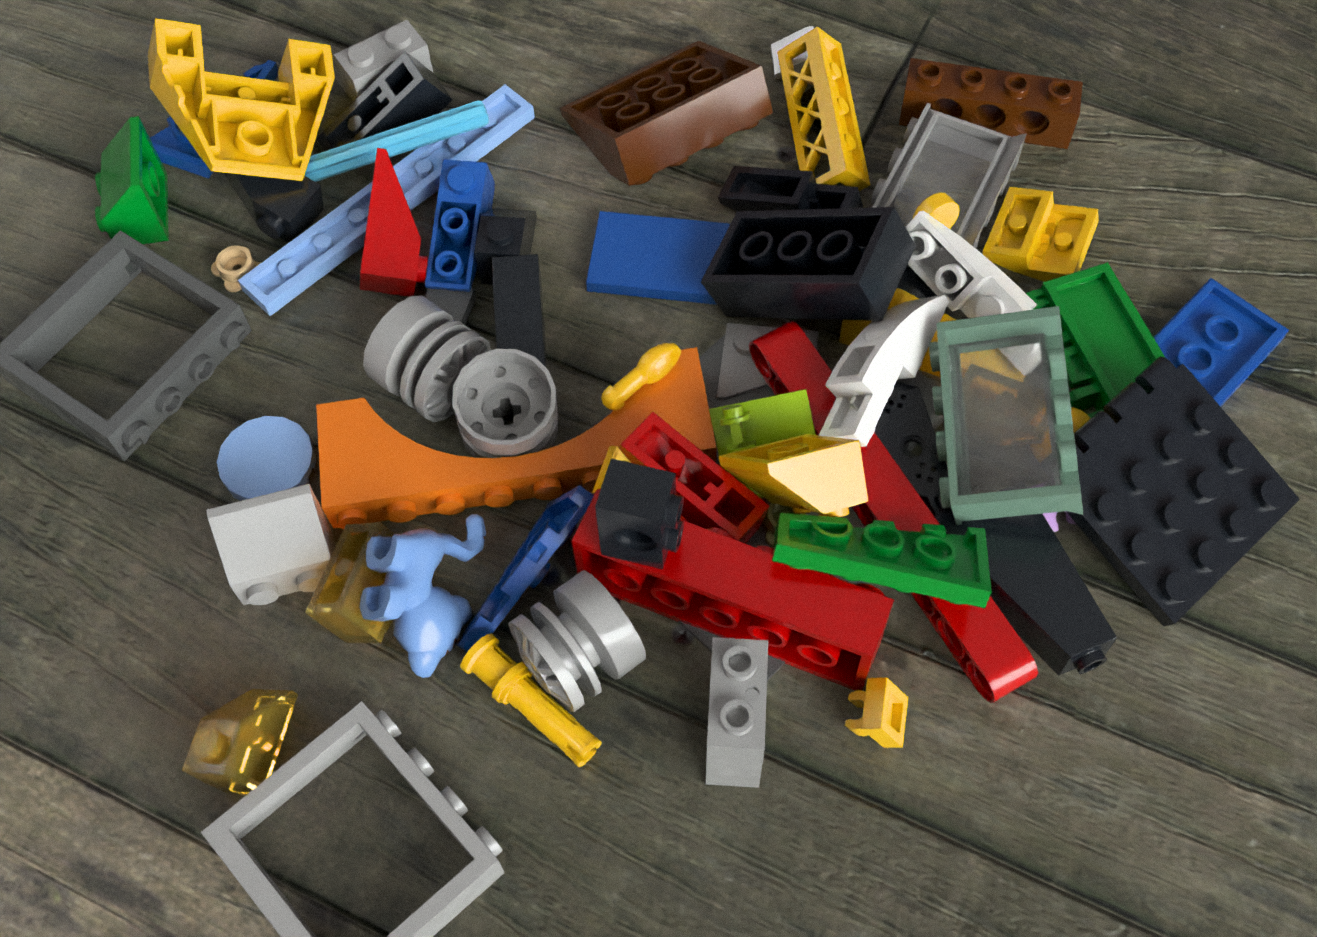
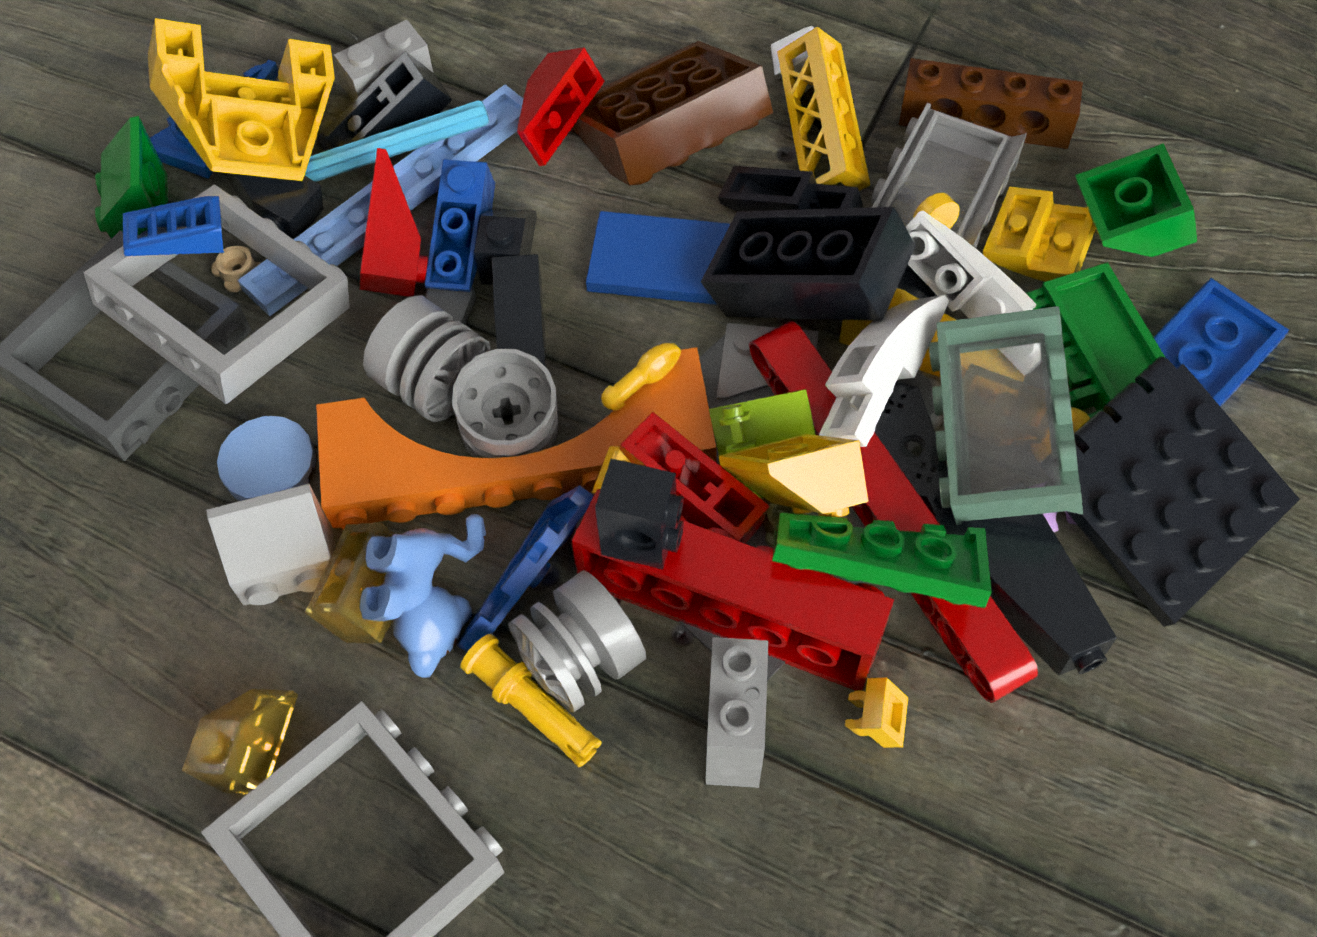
(198, 214): none -> blue slope
(232, 373): none -> light grey window
(556, 99): none -> red slope
(1139, 203): none -> green slope

